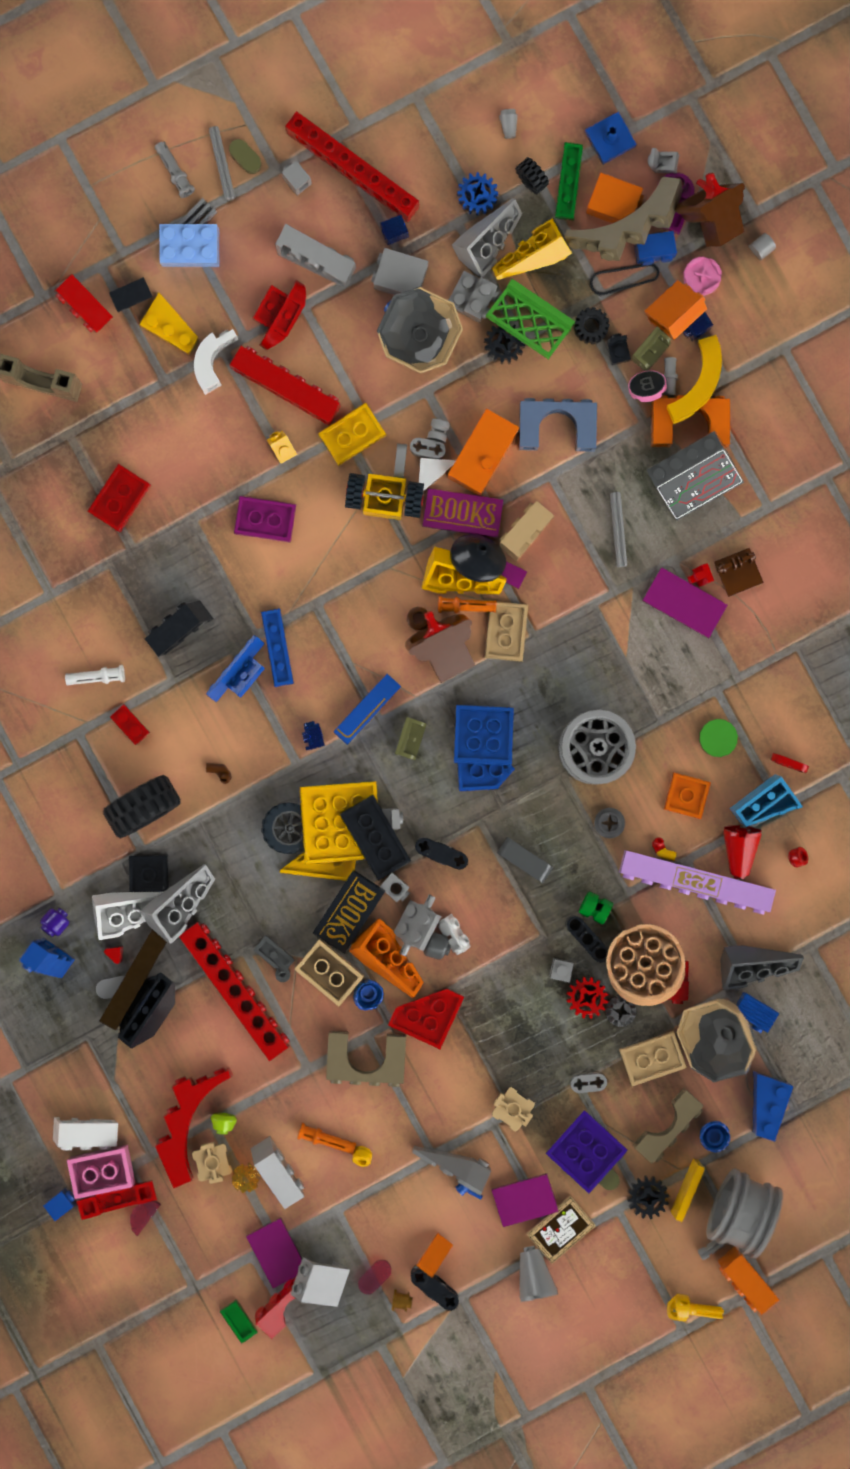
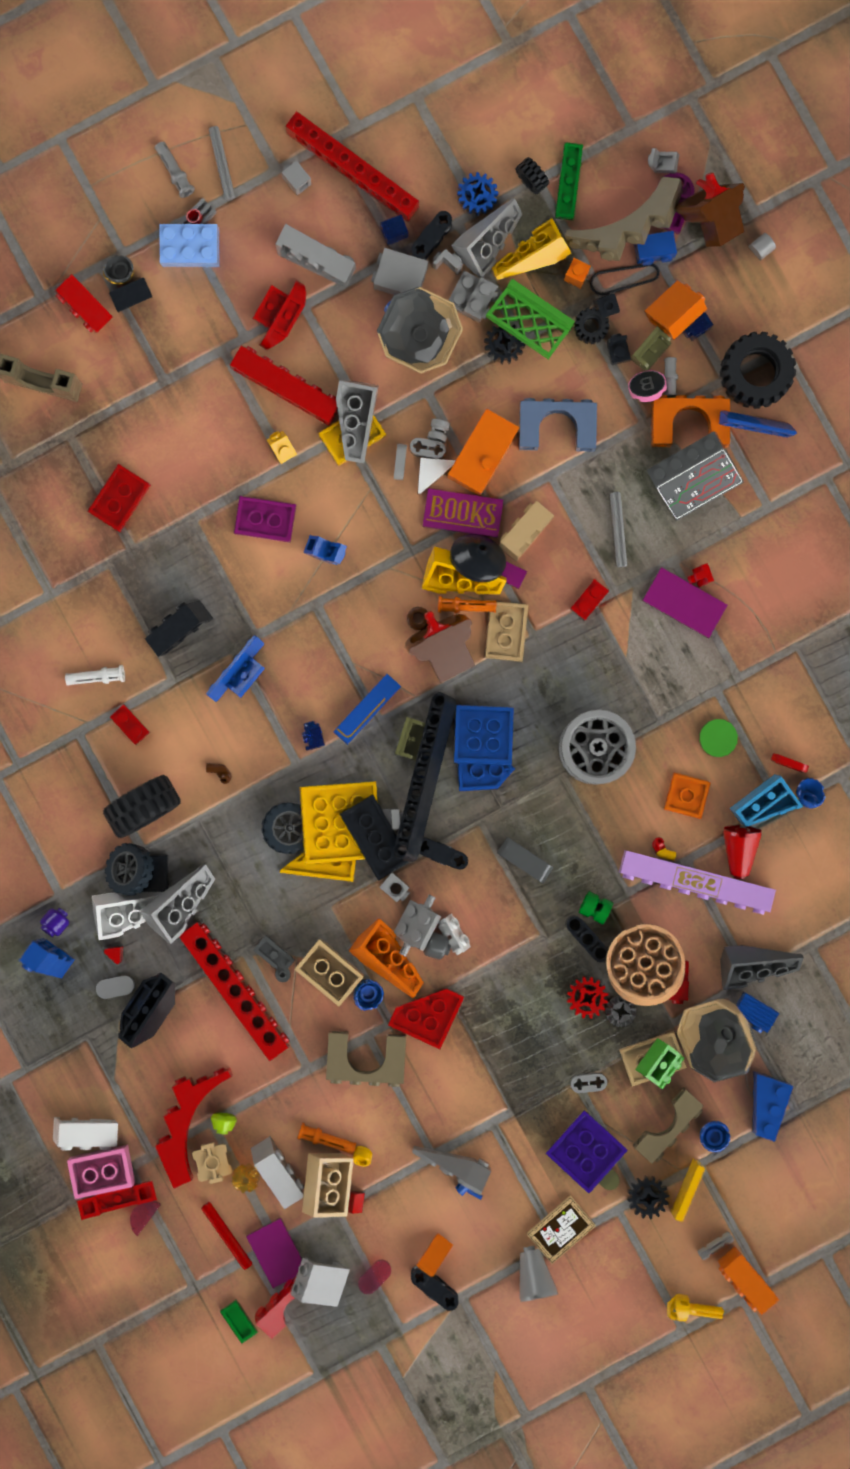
(60, 1204): blue brick -> none
(118, 270): none -> dark grey hair
(133, 980): dark brown tile -> none
(139, 874): none -> black wheel
(168, 325): yellow wing -> none
(192, 216): none -> red hinge
(205, 357): white arch -> none
(226, 1235): none -> red axle
(245, 156): olive tile -> none
(277, 647): blue tile -> none
(325, 550): none -> blue brick
(327, 1185): none -> tan brick
(349, 911): black tile -> none
(356, 410): none -> light grey wedge
(356, 1202): none -> red slope
(384, 496): brick -> none
(401, 1301): pearl gold brick -> none
(425, 777): none -> black beam
(432, 235): none -> black piece
(452, 261): none -> light grey bracket
(509, 122): light grey cone -> none
(513, 1109): tan piece -> none
(525, 1200): magenta tile -> none
(561, 970): light grey brick -> none
(577, 273): none -> orange brick
(589, 599): none -> red plate
(607, 305): none -> black bracket
(610, 138): blue tile -> none
(614, 199): orange brick -> none
(616, 829): flat silver gear -> none
(660, 1063): none -> bright green brick
(702, 275): bright pink tile -> none
(705, 385): yellow tile -> none
(739, 572): reddish brown hinge -> none
(744, 1213): light grey wheel -> none
(756, 424): none -> blue slope
(771, 349): none -> black tyre
(798, 857): red tile -> none
(810, 793): none -> blue hair

